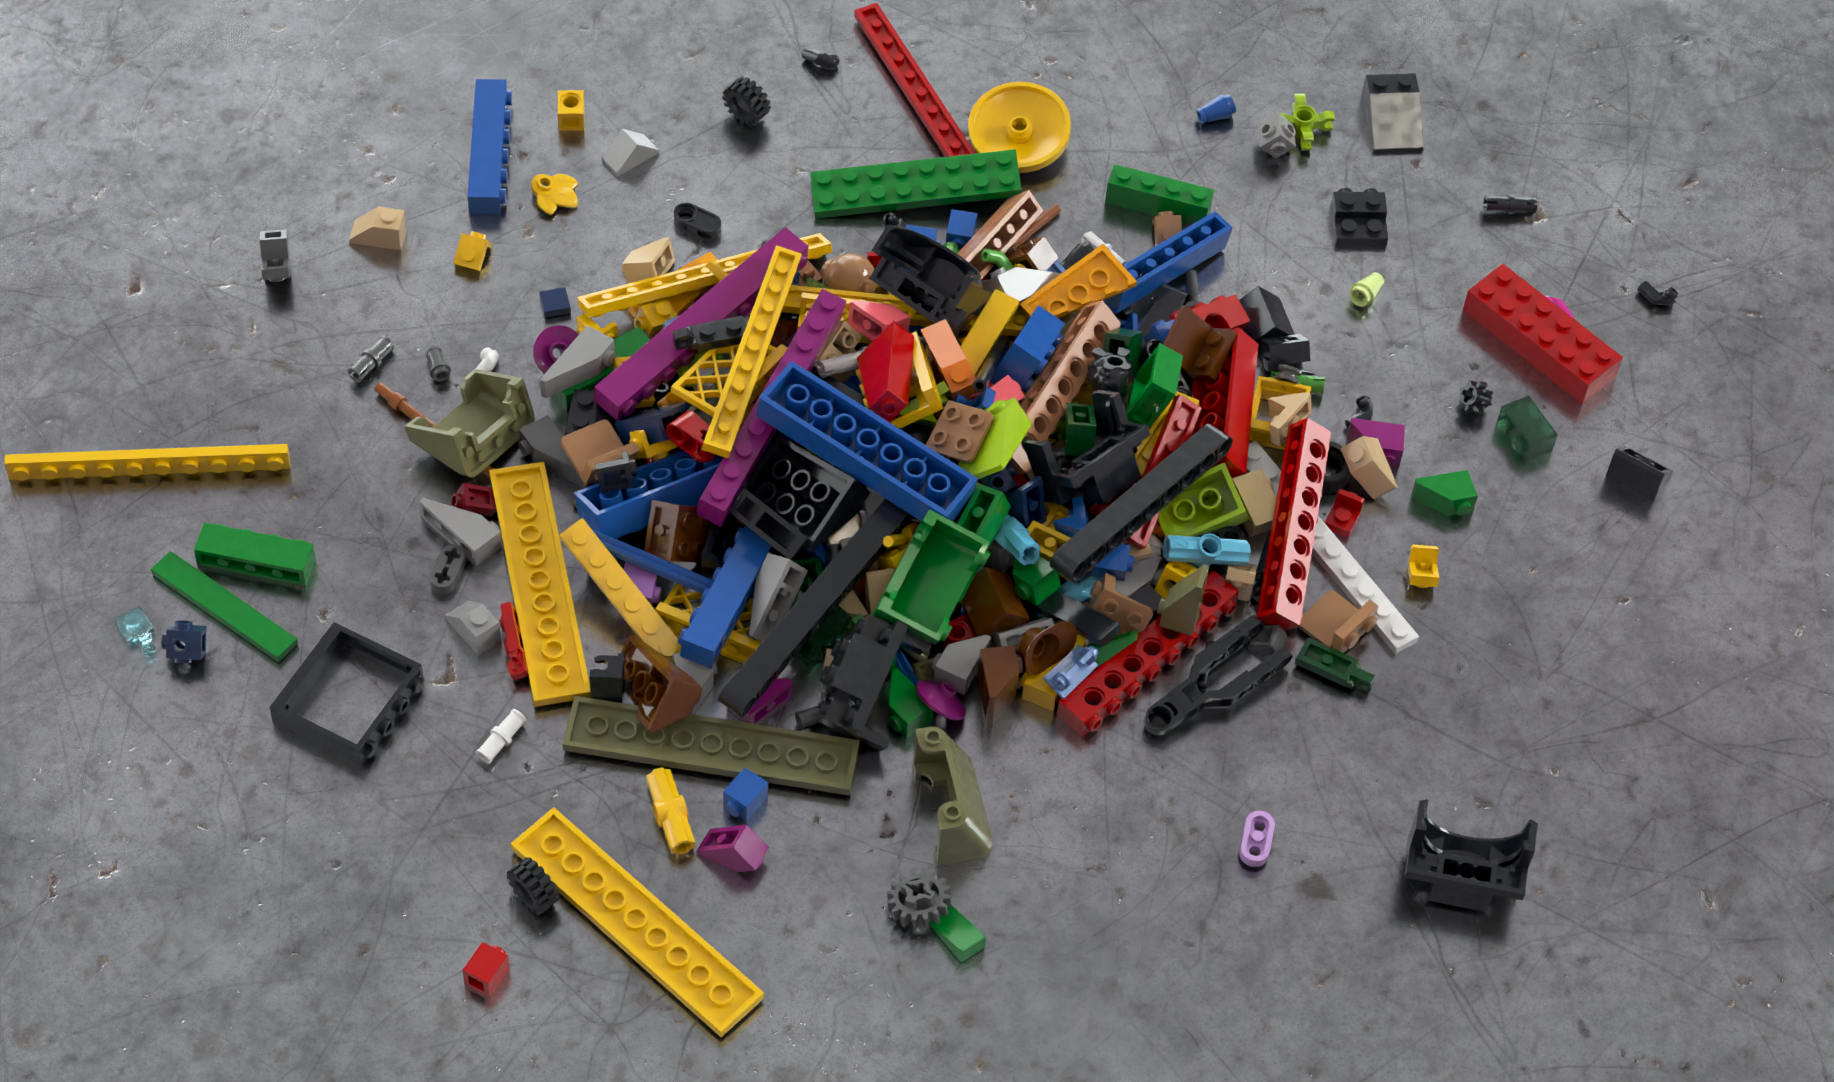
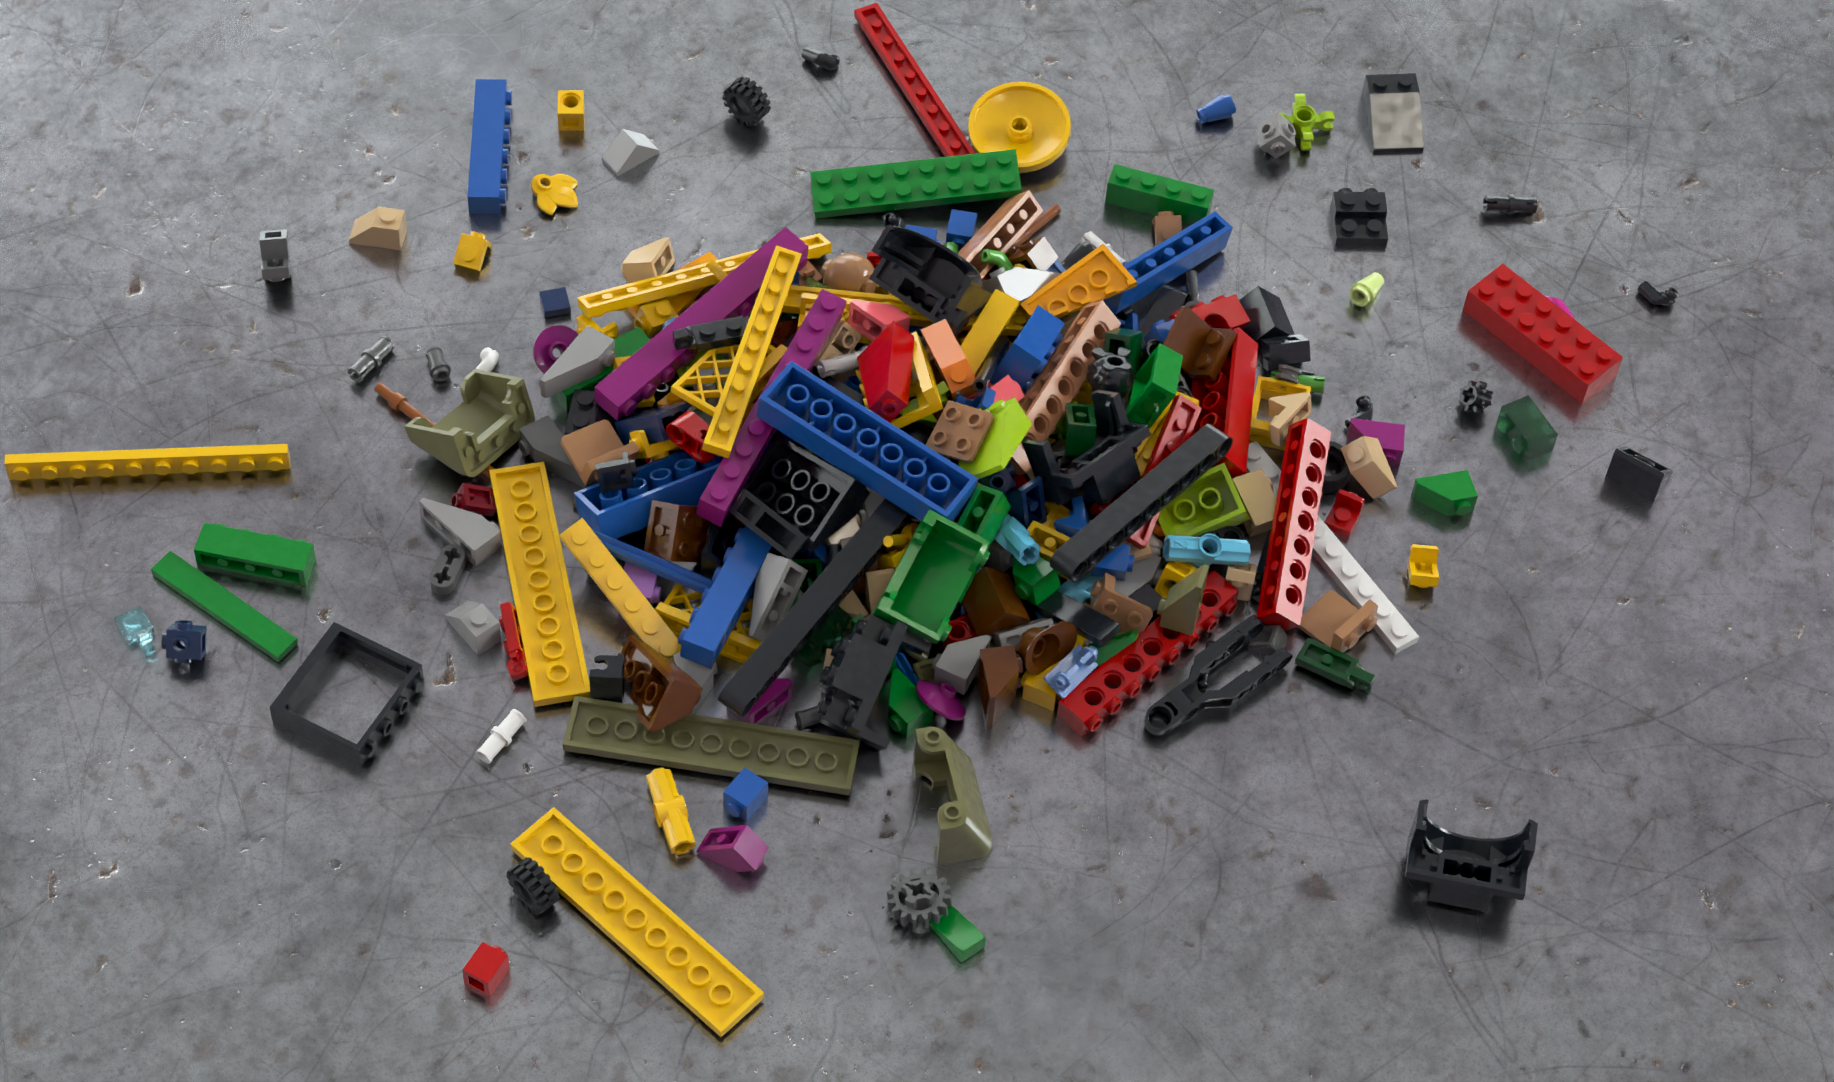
(702, 224): black piece -> none
(1256, 840): lavender plate -> none

